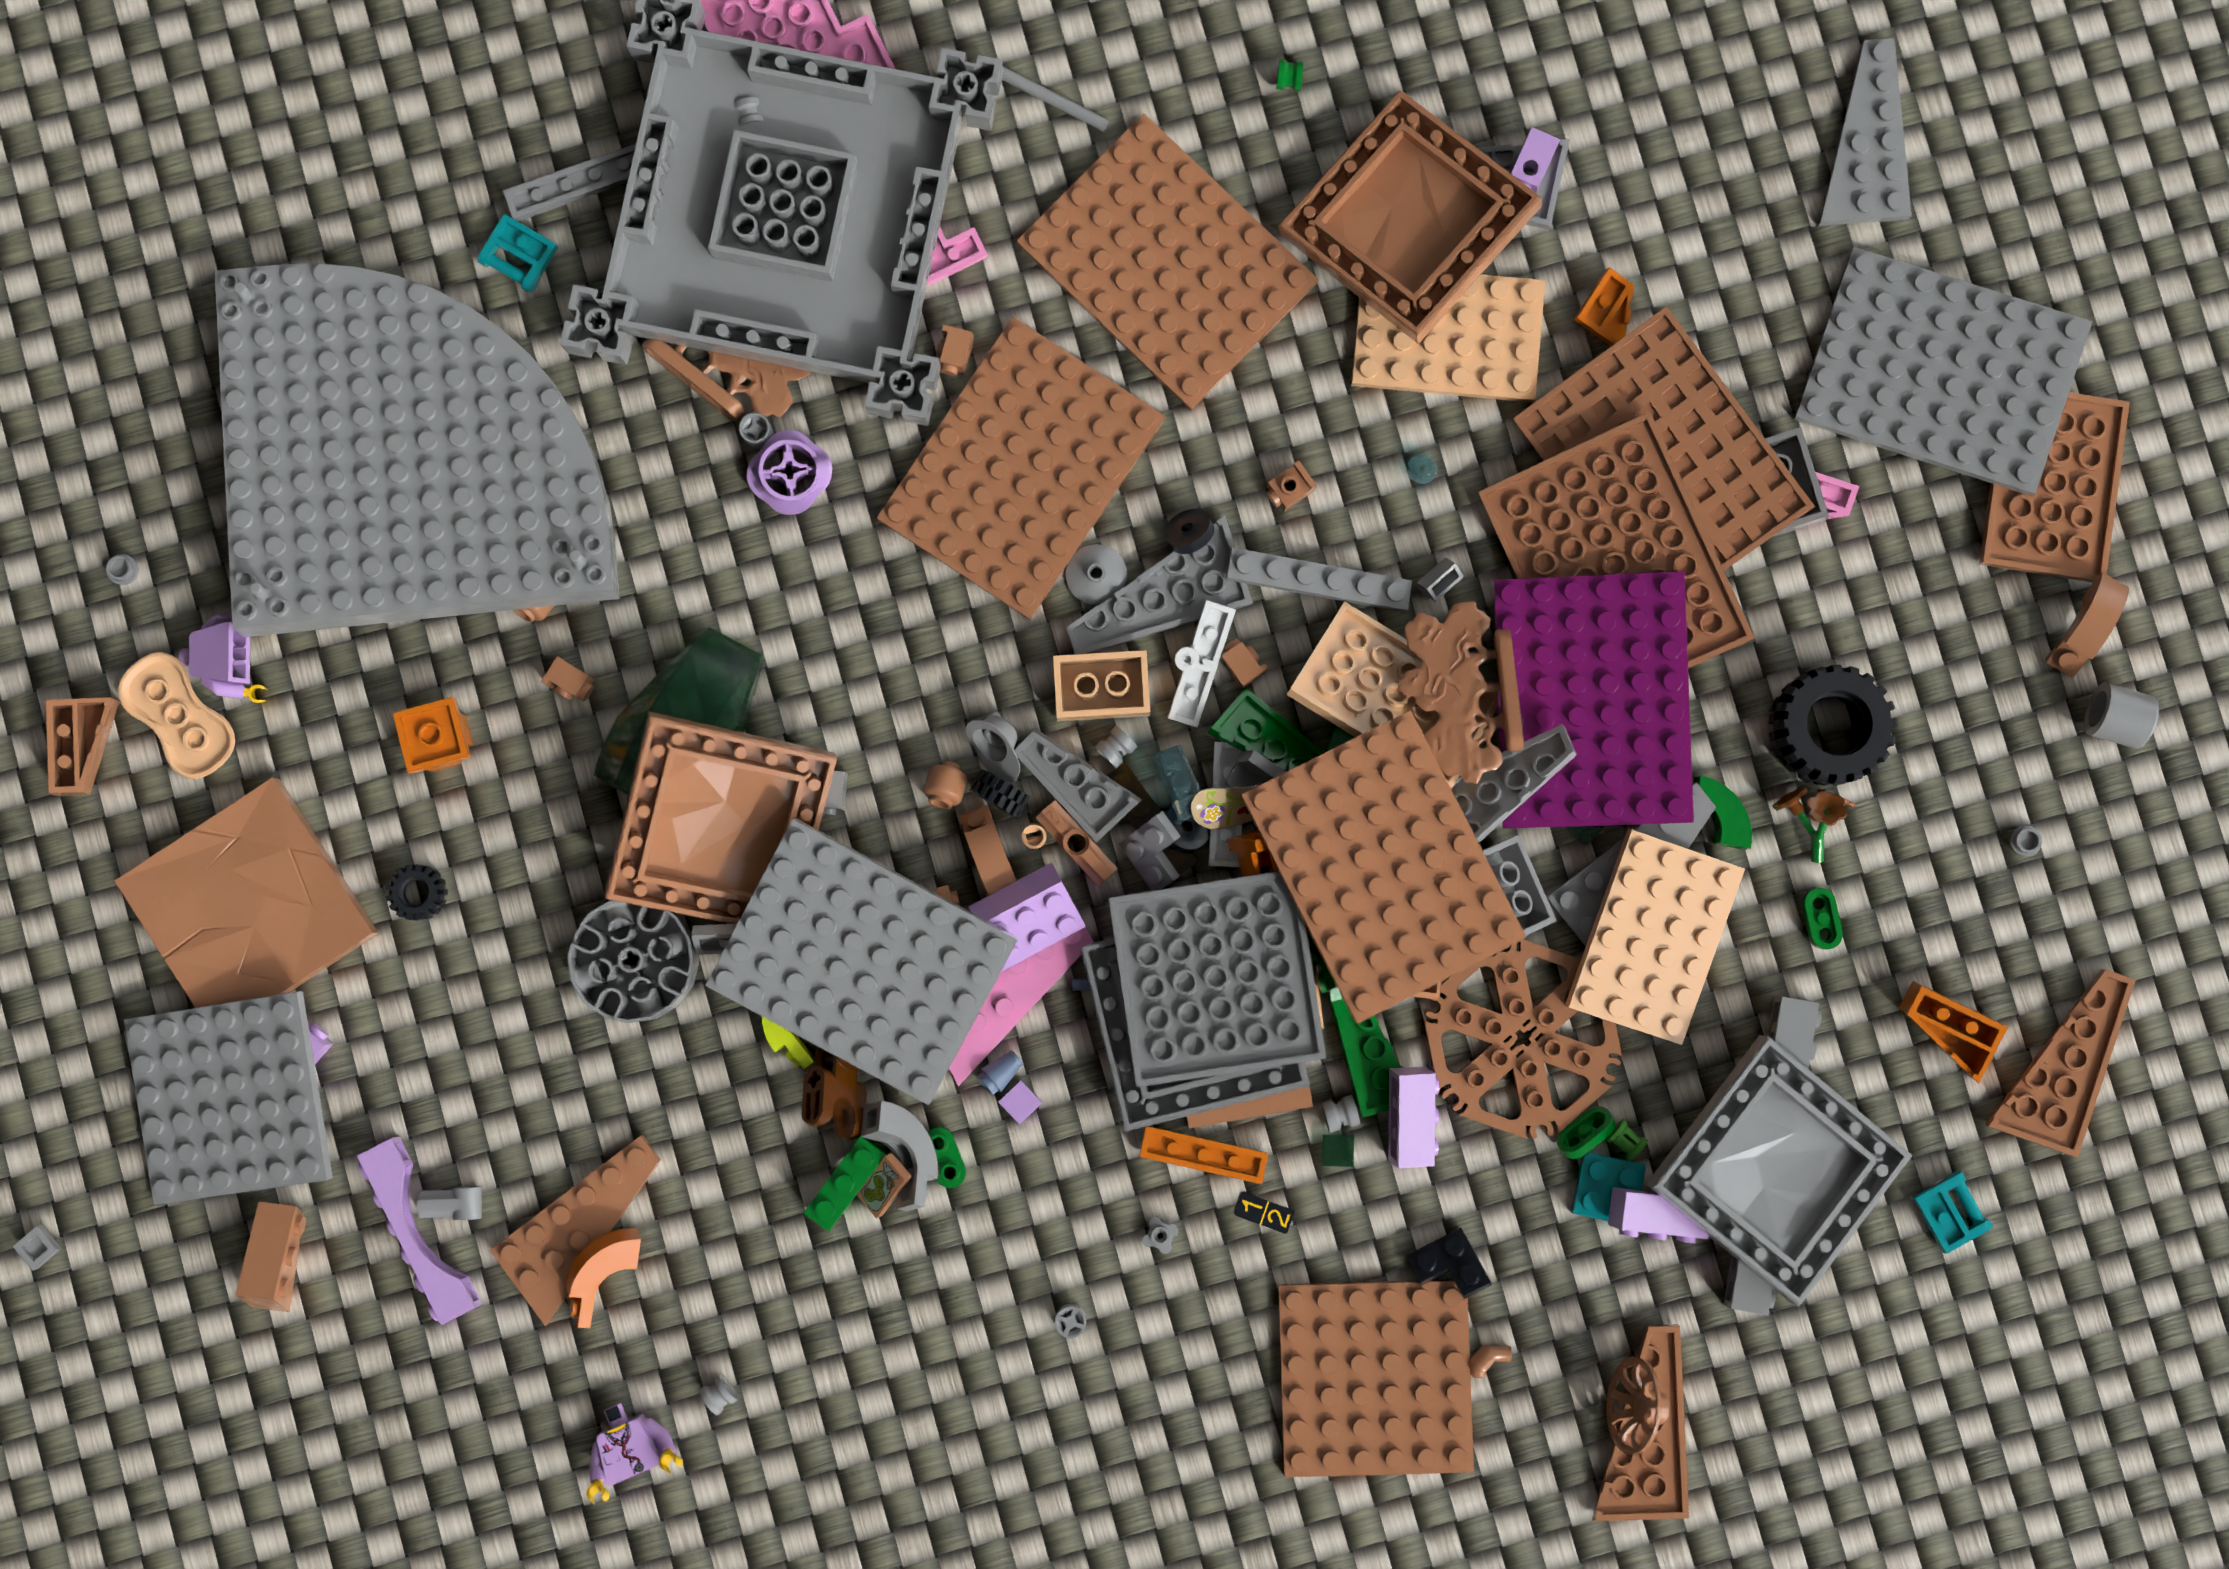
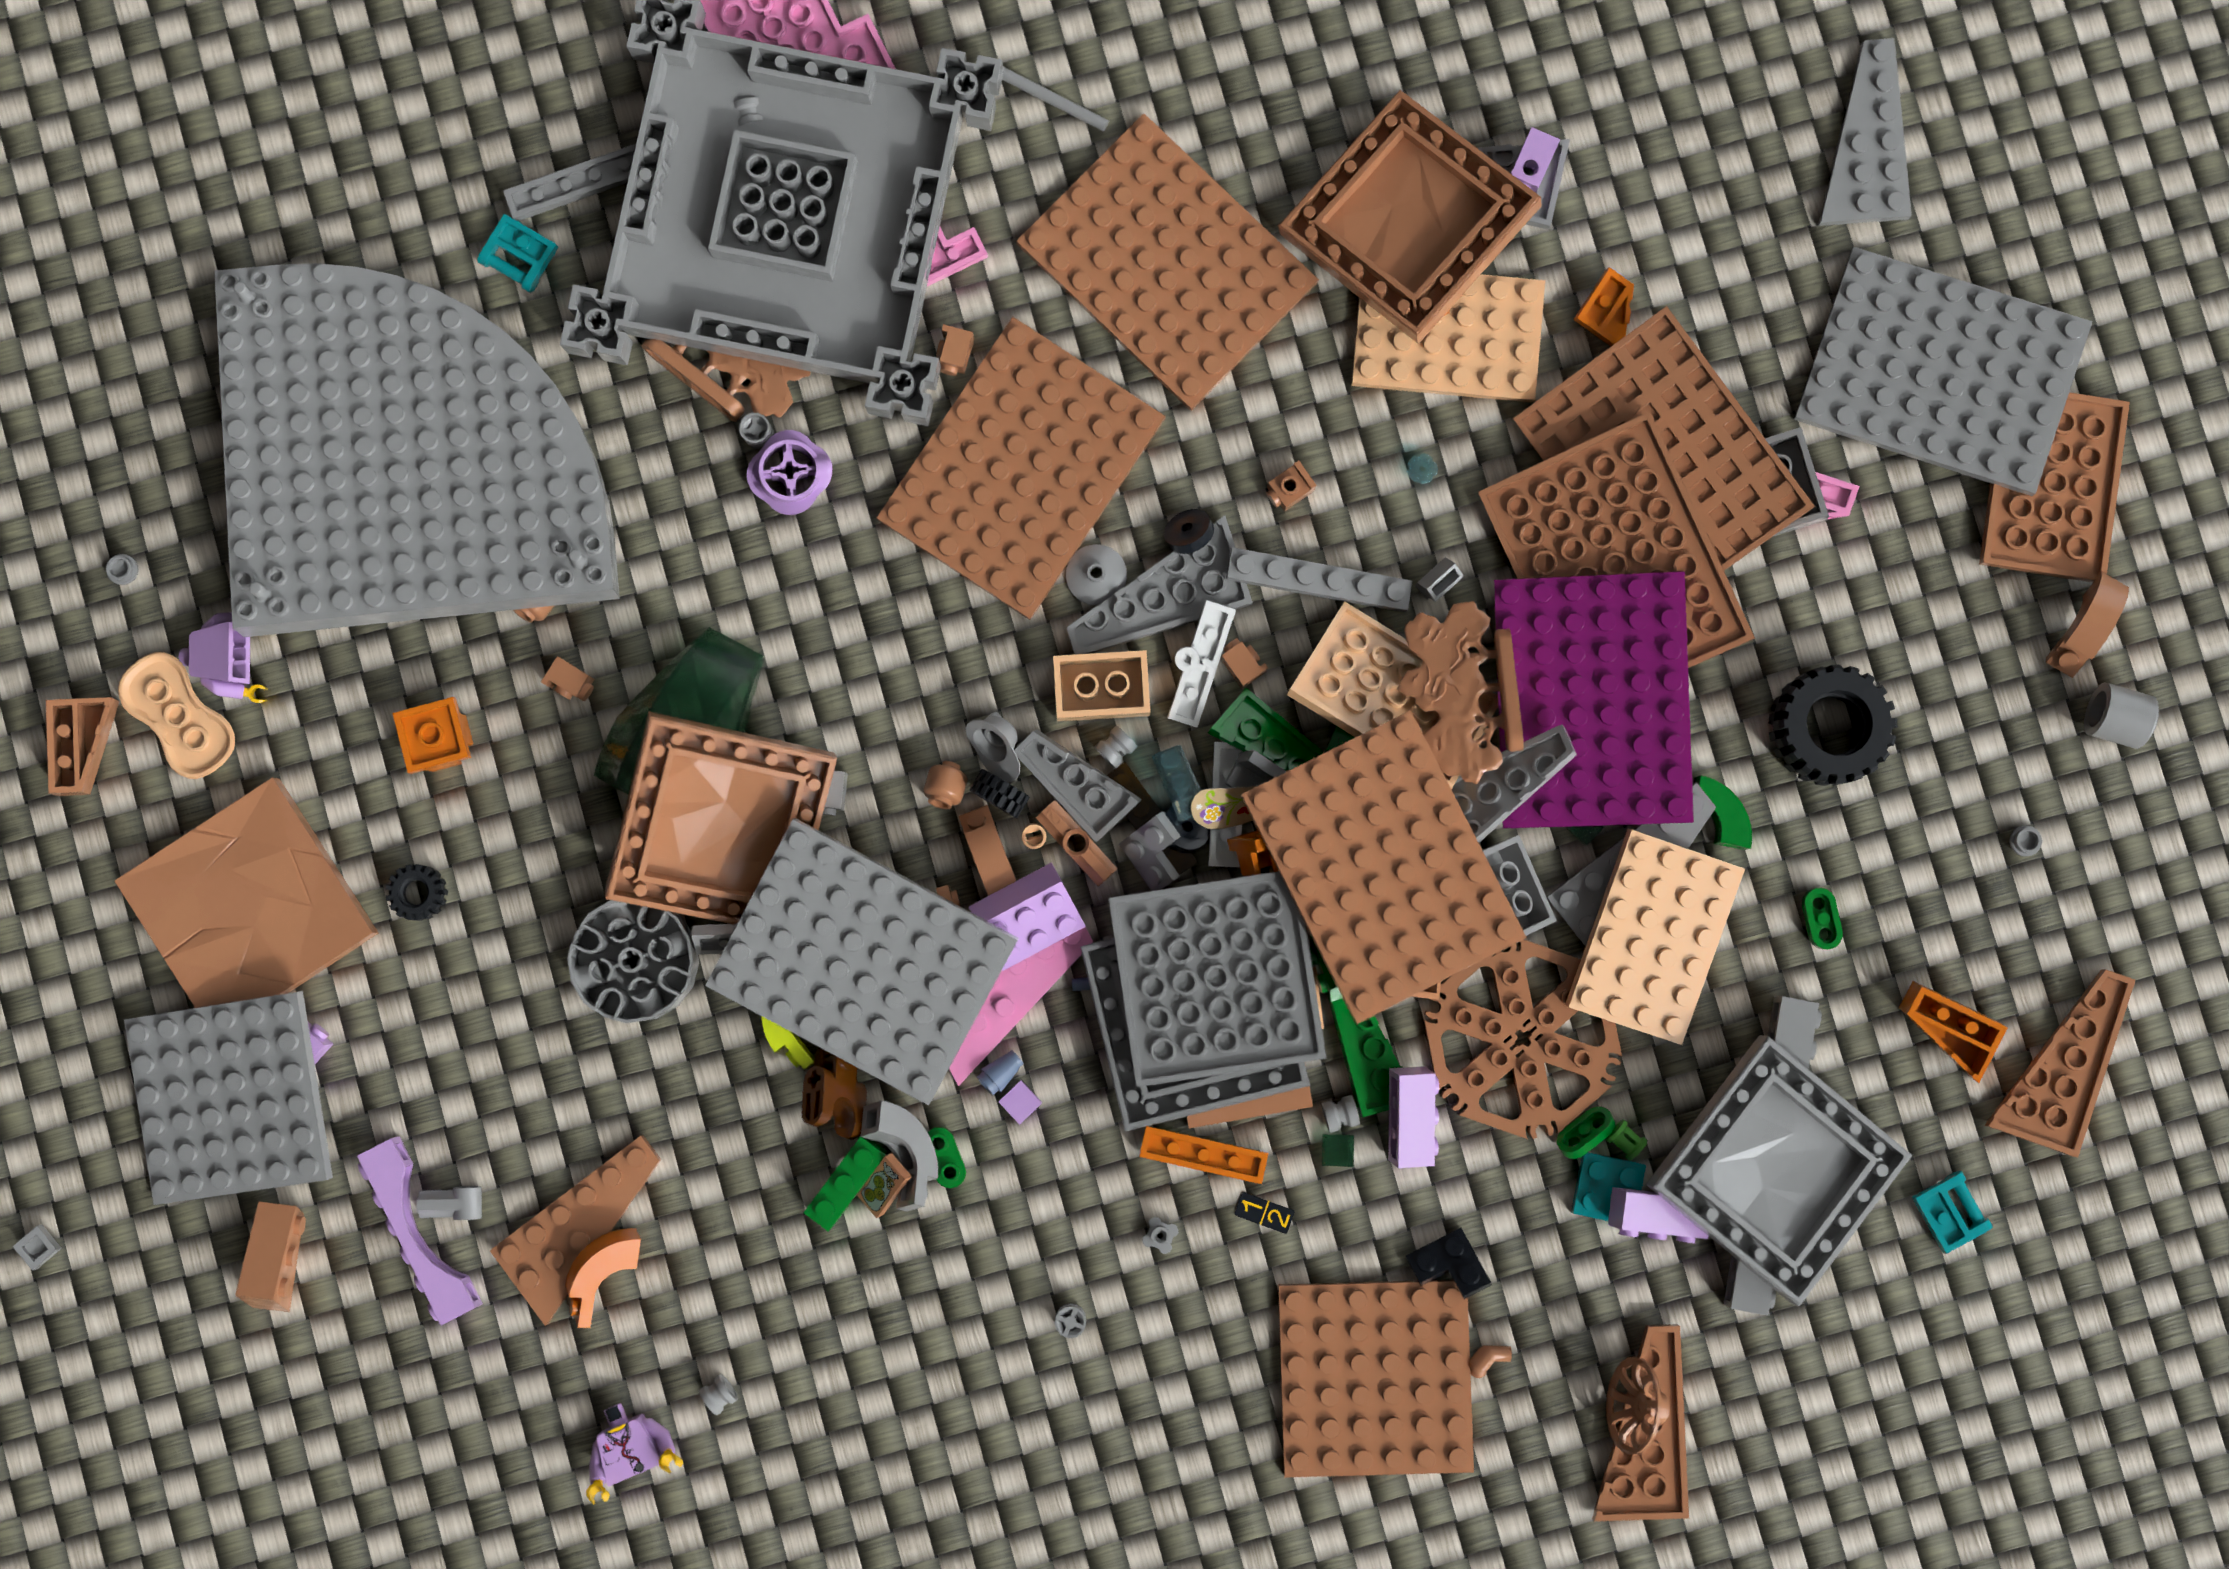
(1289, 75): green wheel -> none
(1823, 808): dark orange plant -> none

